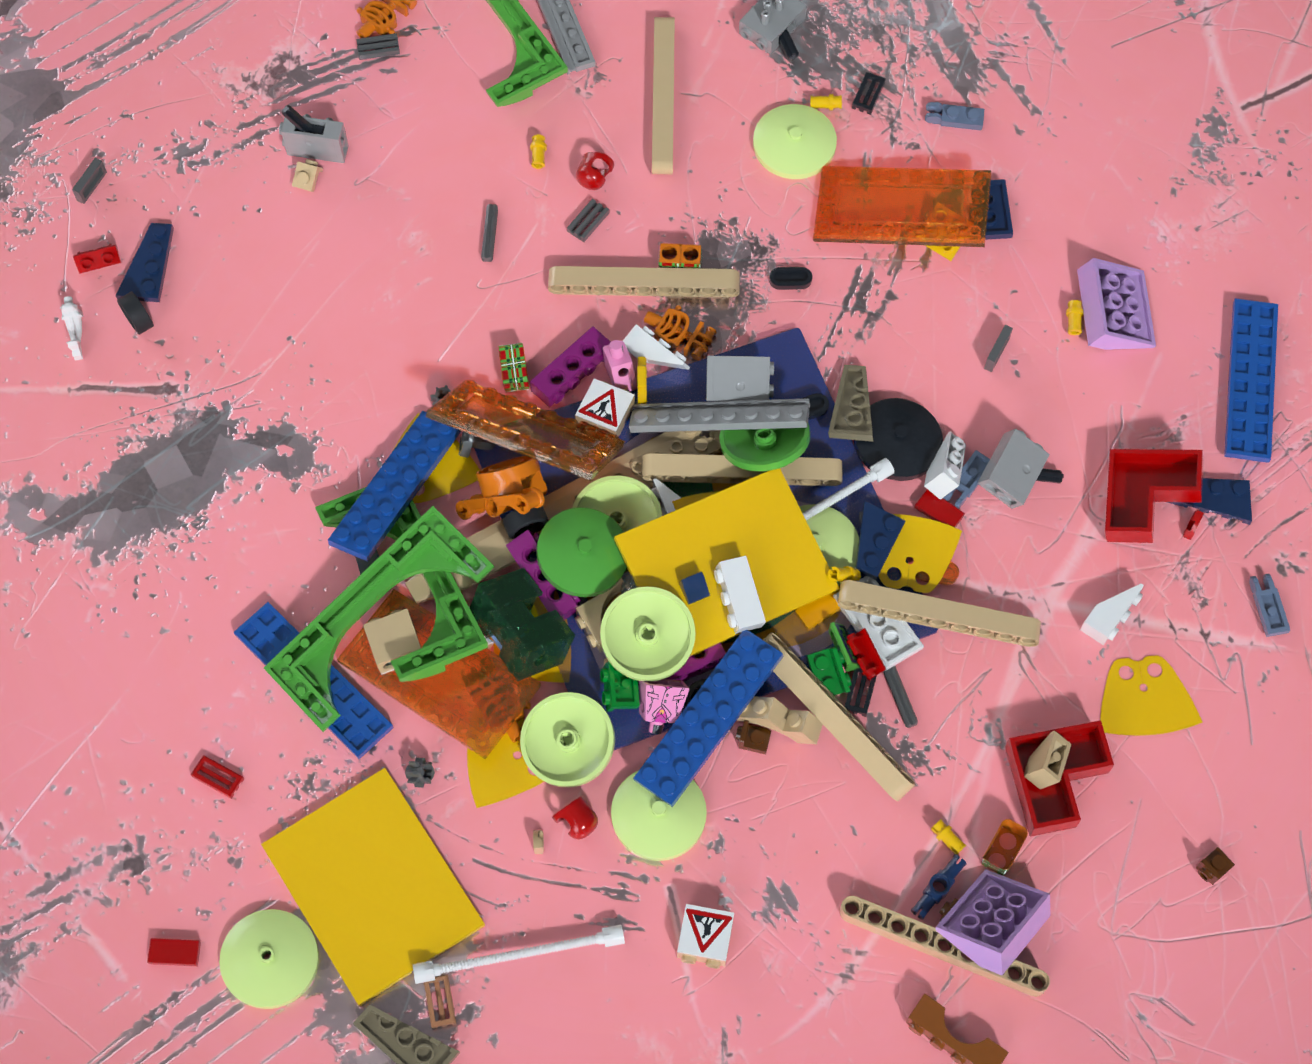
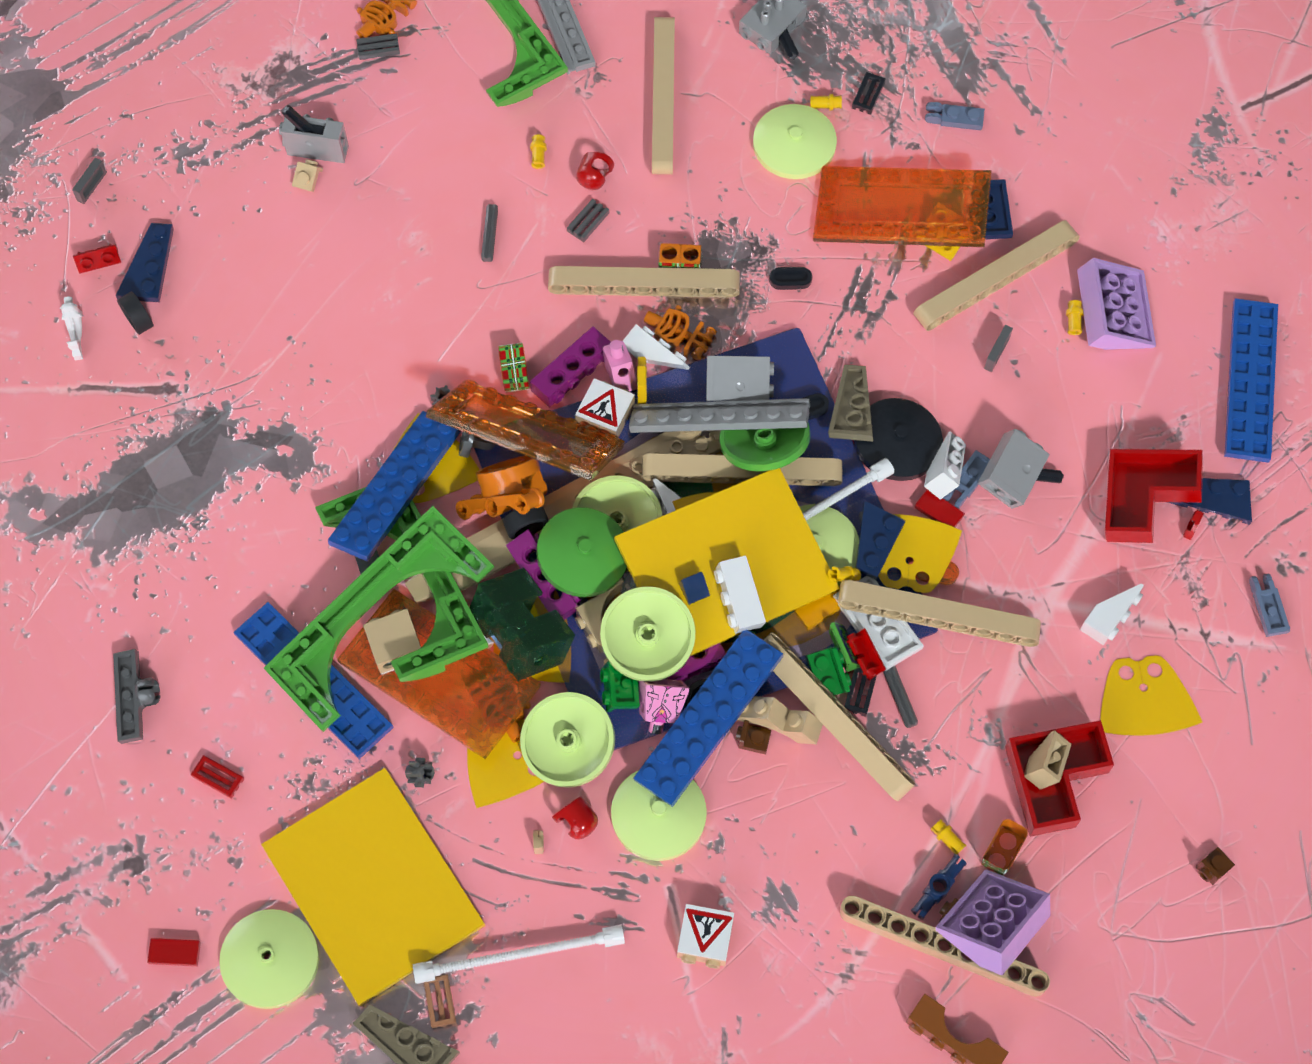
(131, 695): none -> dark grey plate
(996, 275): none -> tan beam

